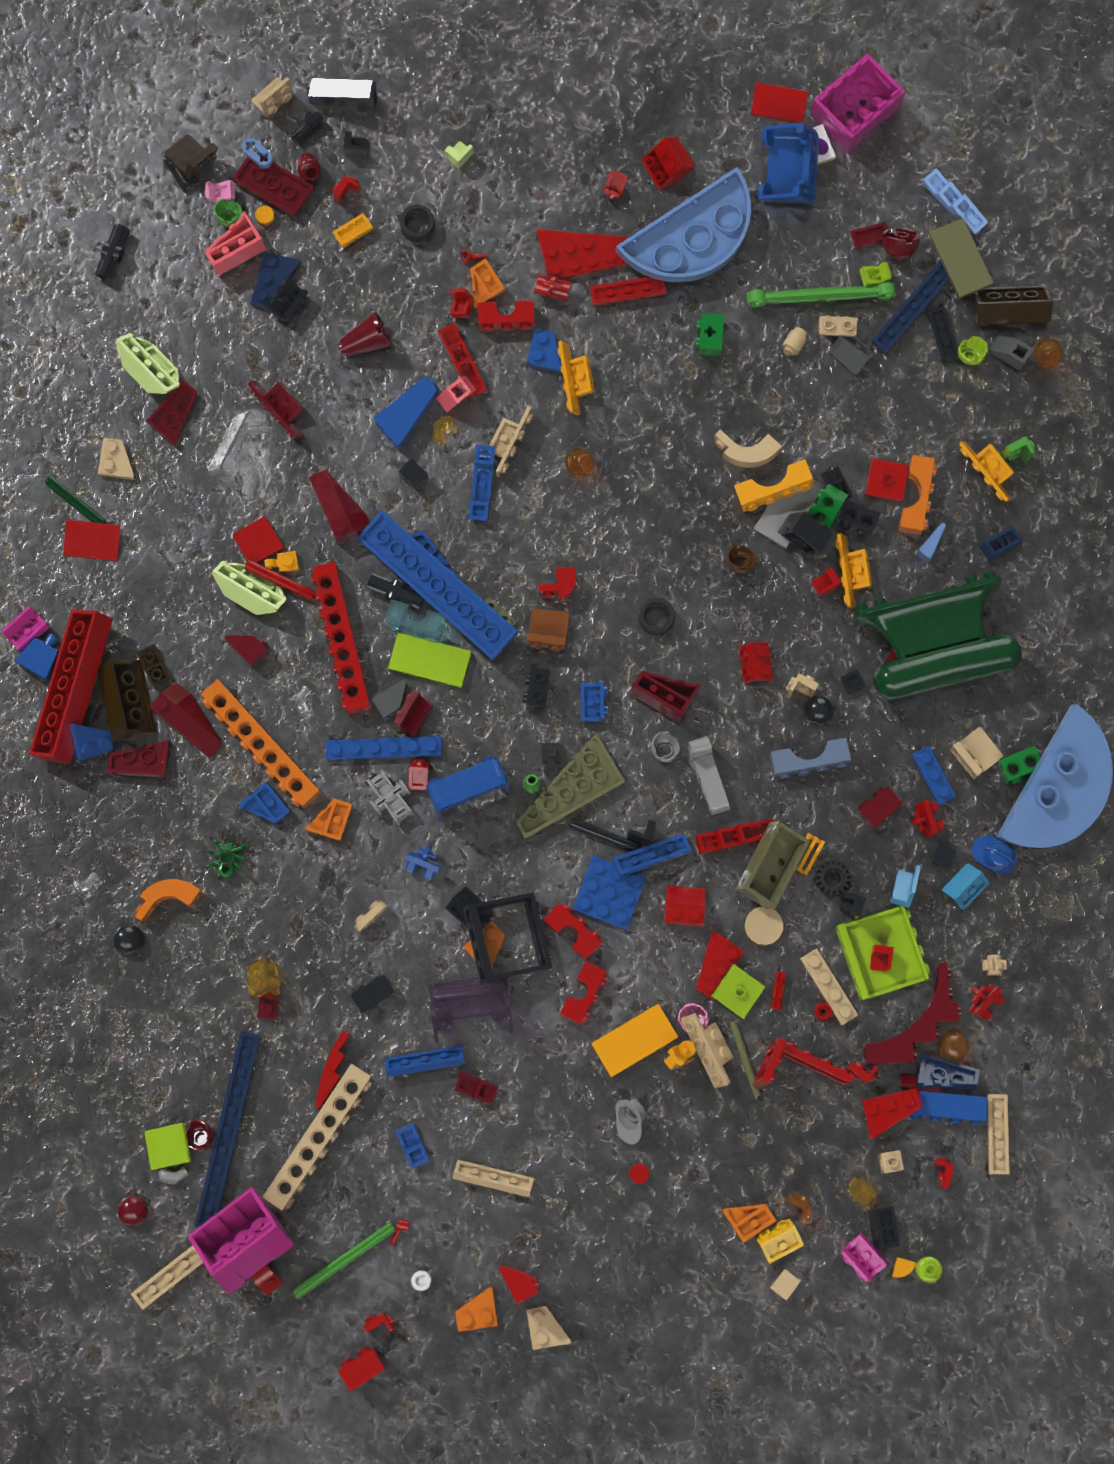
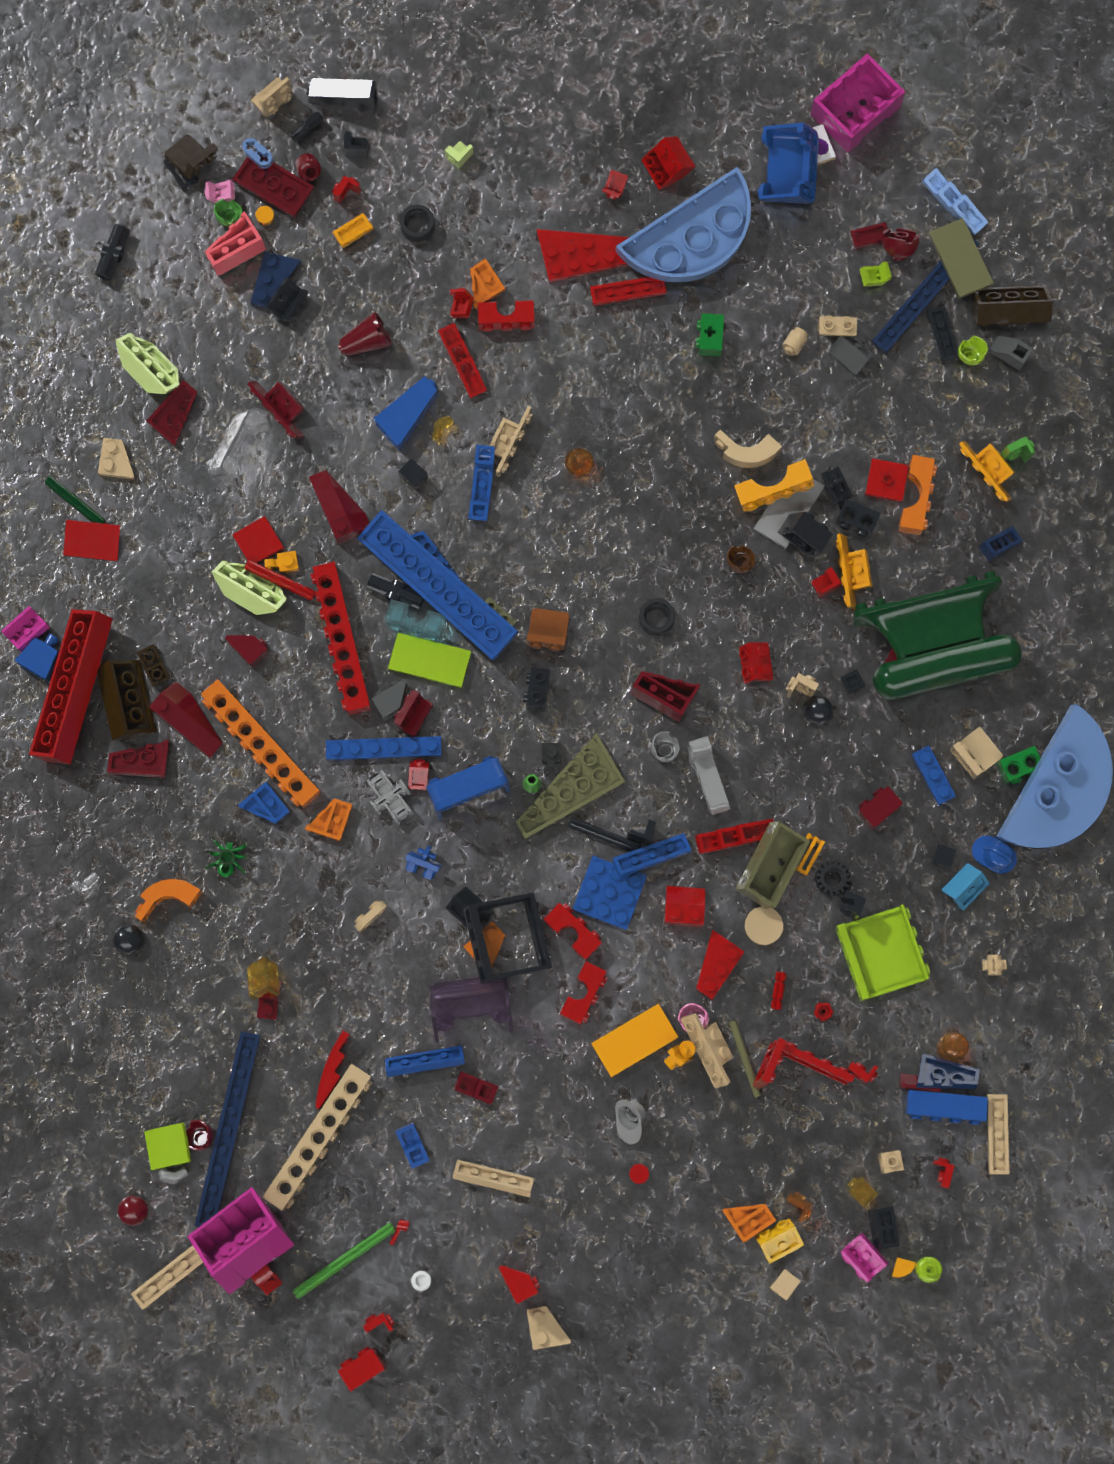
(90, 741): blue wing -> none
(300, 700): clear arm -> none
(372, 993): black hinge -> none
(455, 393): coral slope -> none
(471, 256): red hand -> none
(478, 1312): orange wing -> none
(544, 351): blue wing -> none
(552, 287): red hips -> none
(563, 588): red brick -> none
(576, 376): light orange bracket -> none
(593, 702): blue bracket -> none
(738, 991): lime plate -> none
(779, 102): red sticker -> none
(786, 762): sand blue arch -> none
(827, 507): green brick -> none
(828, 986): tan plate -> none
(881, 958): red panel -> none
(883, 291): bright green piece -> none
(890, 1109): red wing -> none
(905, 887): dark azure panel -> none
(925, 819): red hips -> none
(928, 548): medium blue slope -> none
(939, 1010): dark red arch -> none
(983, 998): red hips -> none
(1048, 353): clear orange hair -> none

